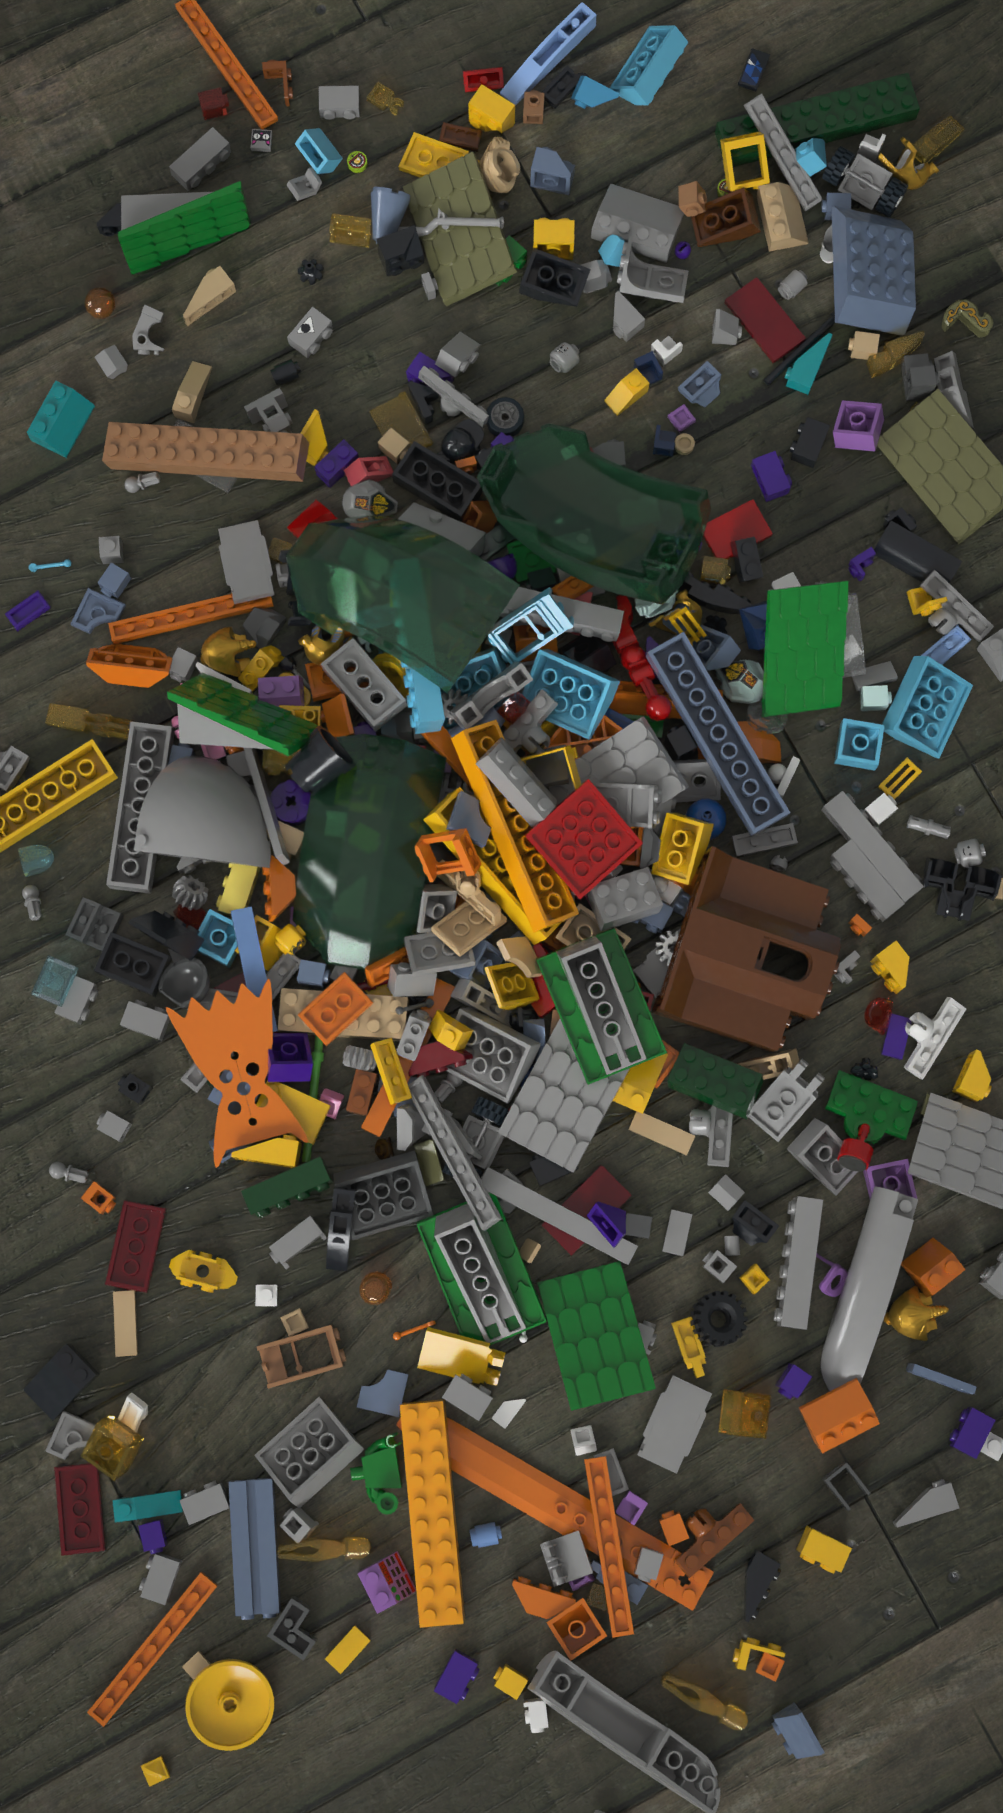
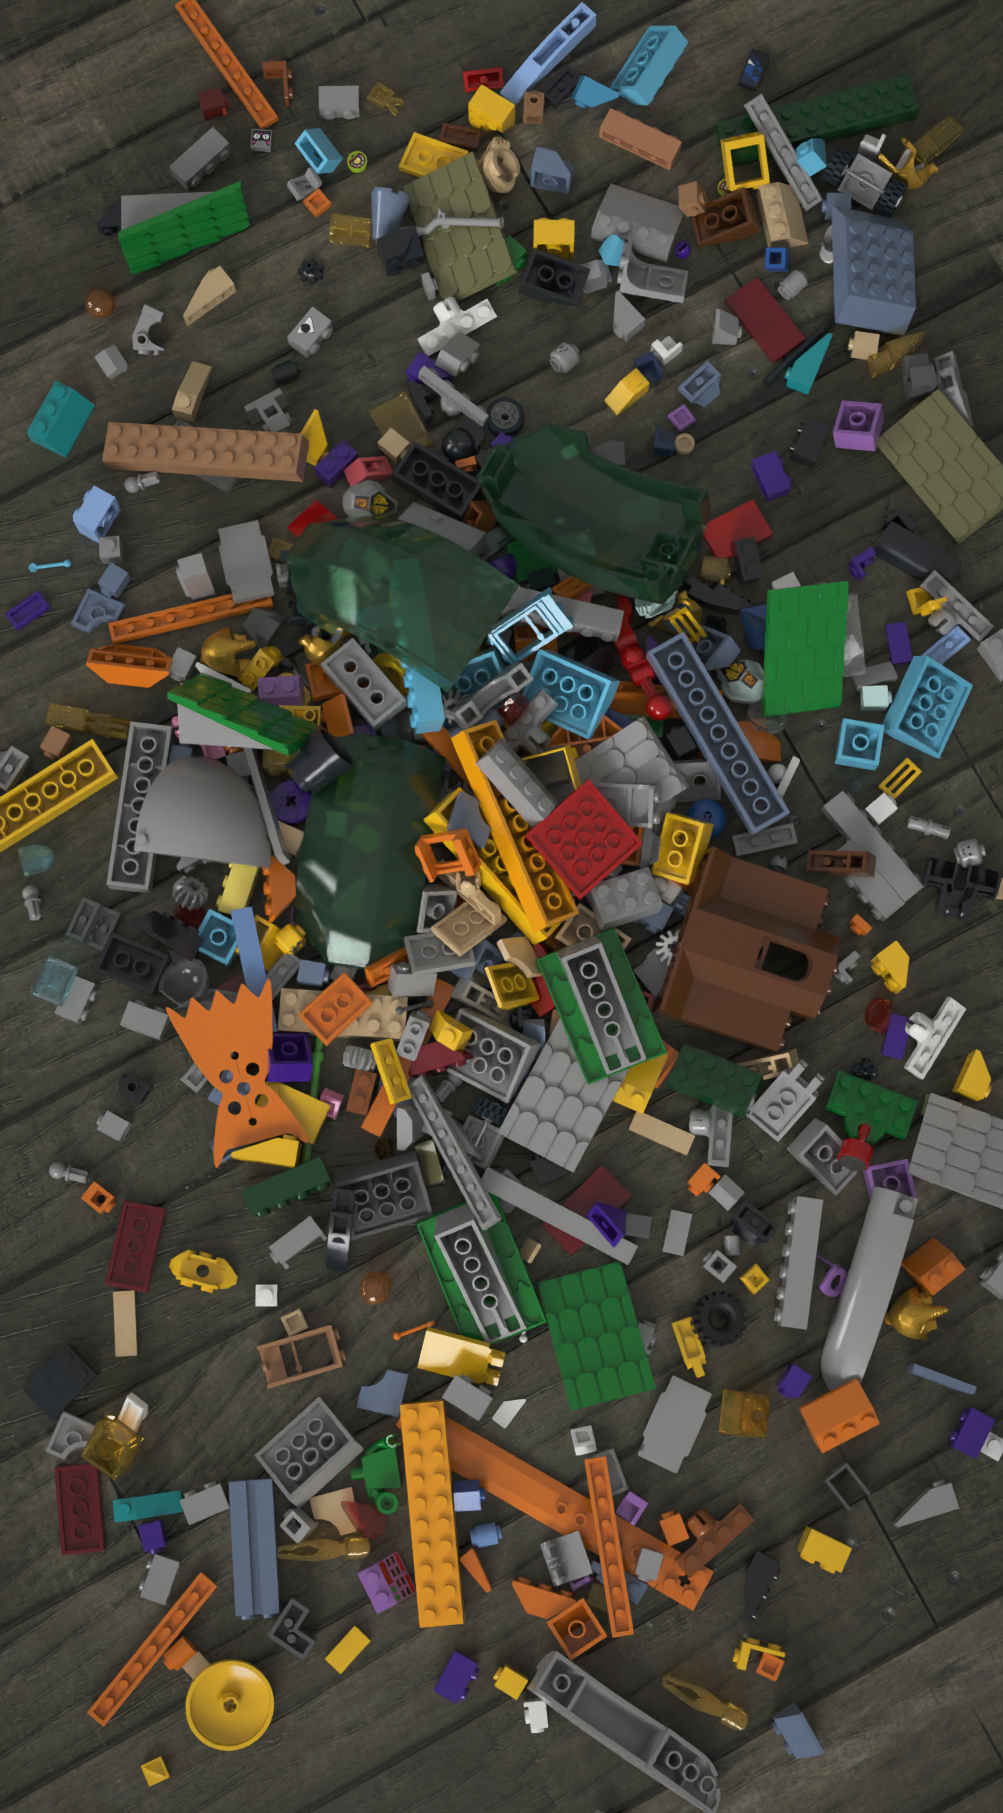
(56, 743): none -> medium nougat brick
(96, 513): none -> light blue brick
(179, 1654): none -> orange brick
(195, 578): none -> light grey brick
(317, 203): none -> orange plate
(329, 1508): none -> tan tile
(365, 1518): none -> clear red slope
(453, 321): none -> white plate
(467, 1495): none -> brick
(474, 1566): none -> orange slope
(640, 138): none -> nougat brick
(702, 1180): none -> orange brick
(777, 259): none -> blue brick
(842, 863): none -> reddish brown slope
(898, 643): none -> dark purple tile
(969, 315): olive animal -> none

